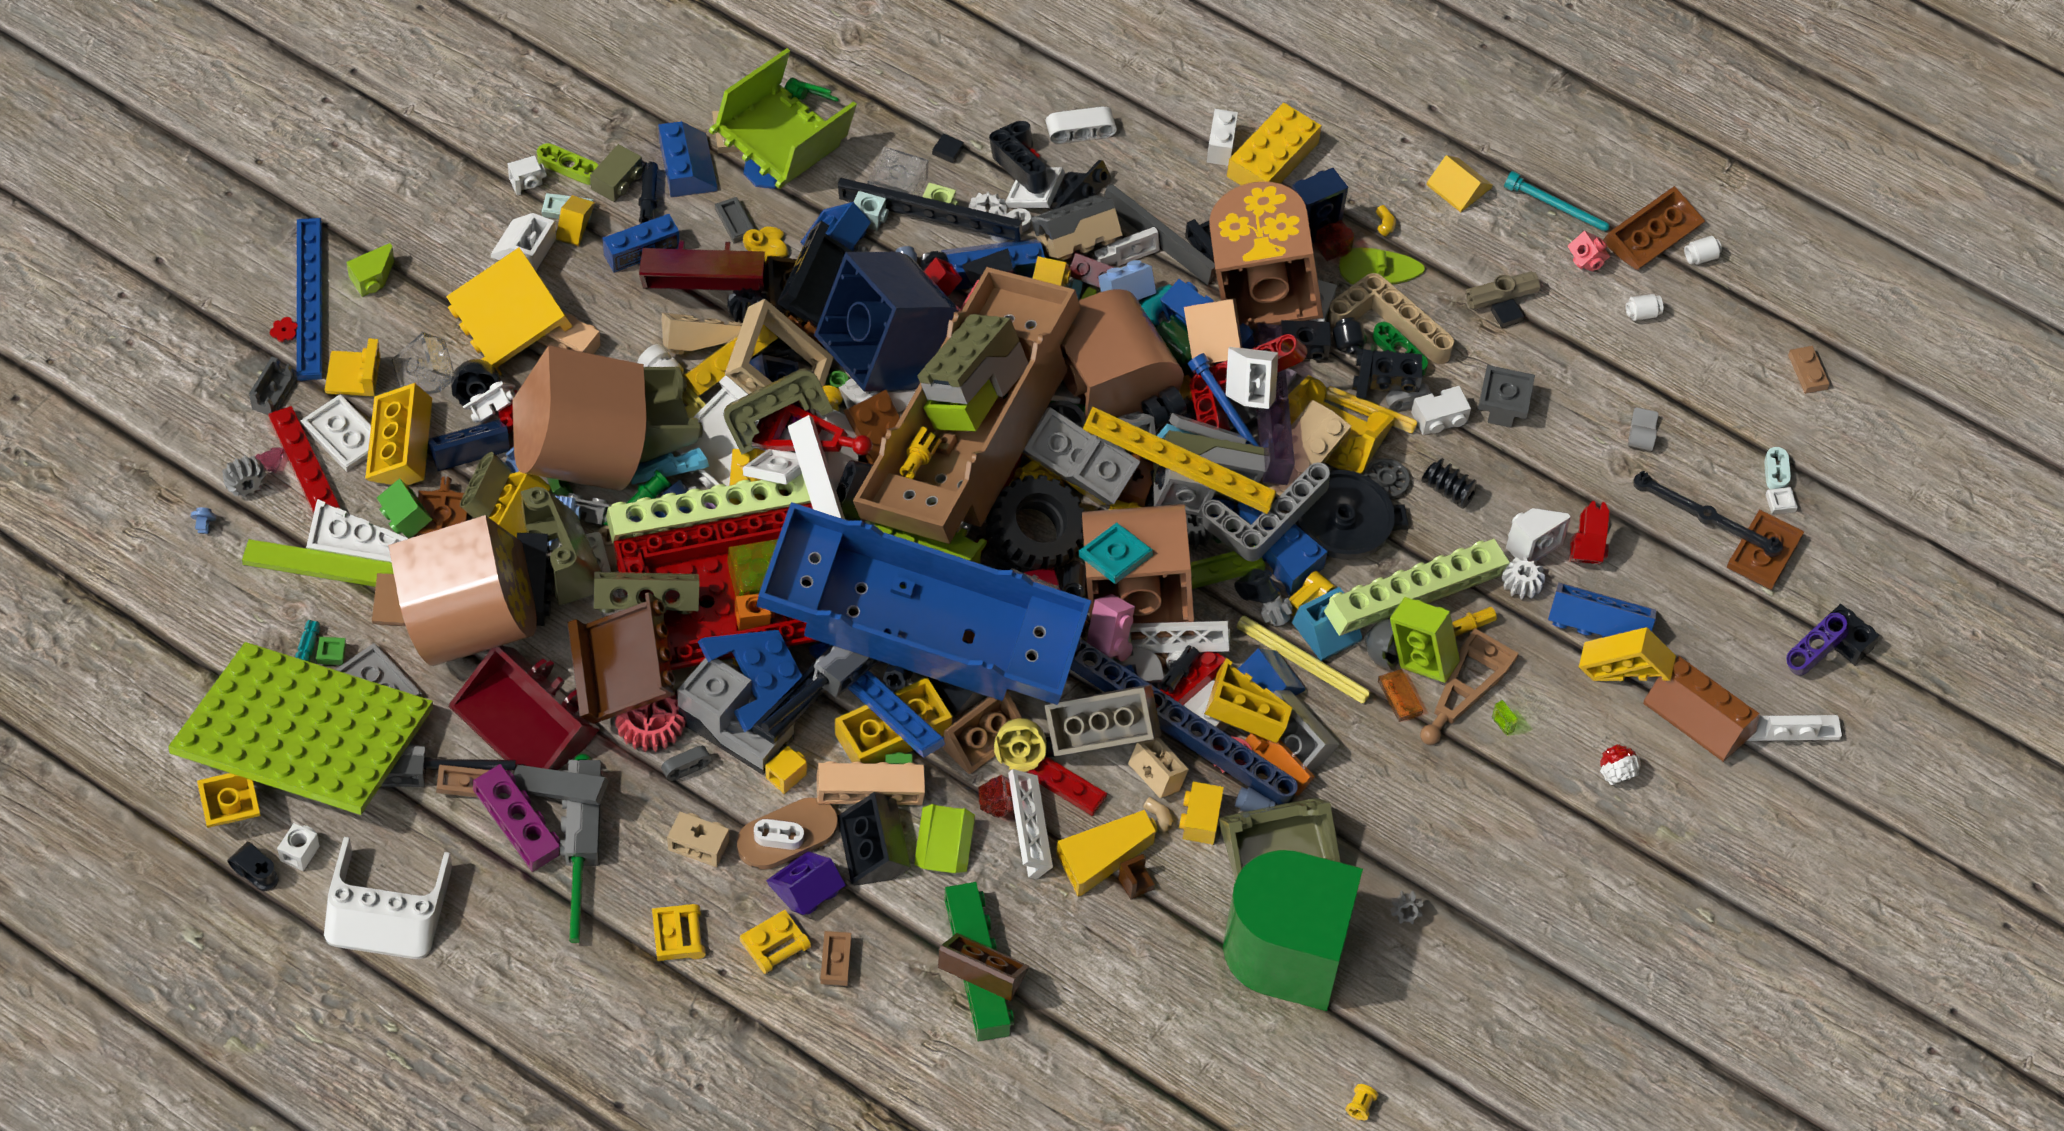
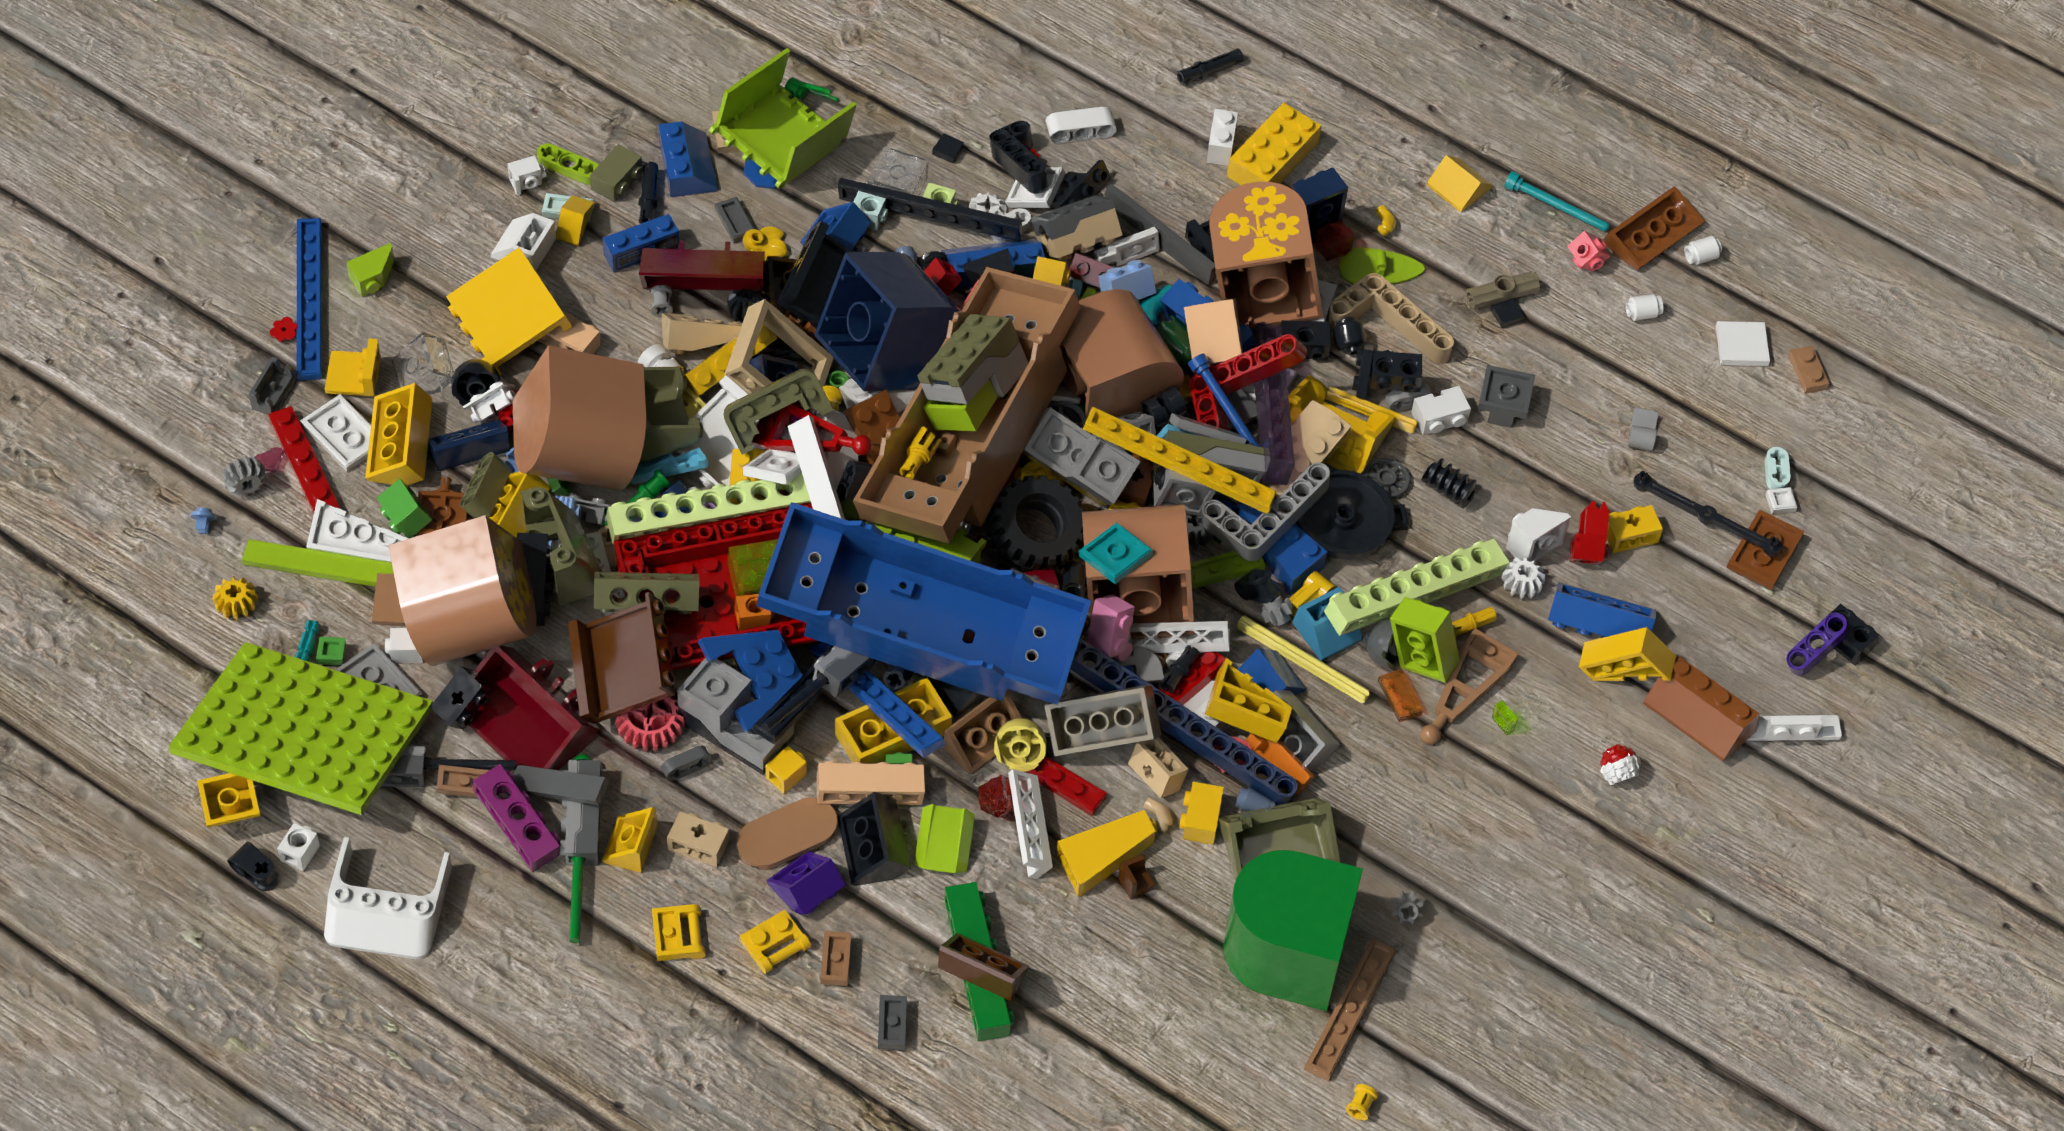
(235, 597): none -> yellow gear
(401, 647): none -> white brick
(462, 698): none -> black brick
(631, 840): none -> yellow slope
(661, 300): none -> light grey bush
(778, 834): white beam -> none
(892, 1022): none -> dark grey plate
(1202, 69): none -> black pin
(1252, 377): white slope -> none
(1349, 1009): none -> medium nougat tile
(1396, 339): green beam -> none
(1633, 529): none -> yellow brick
(1742, 343): none -> white tile

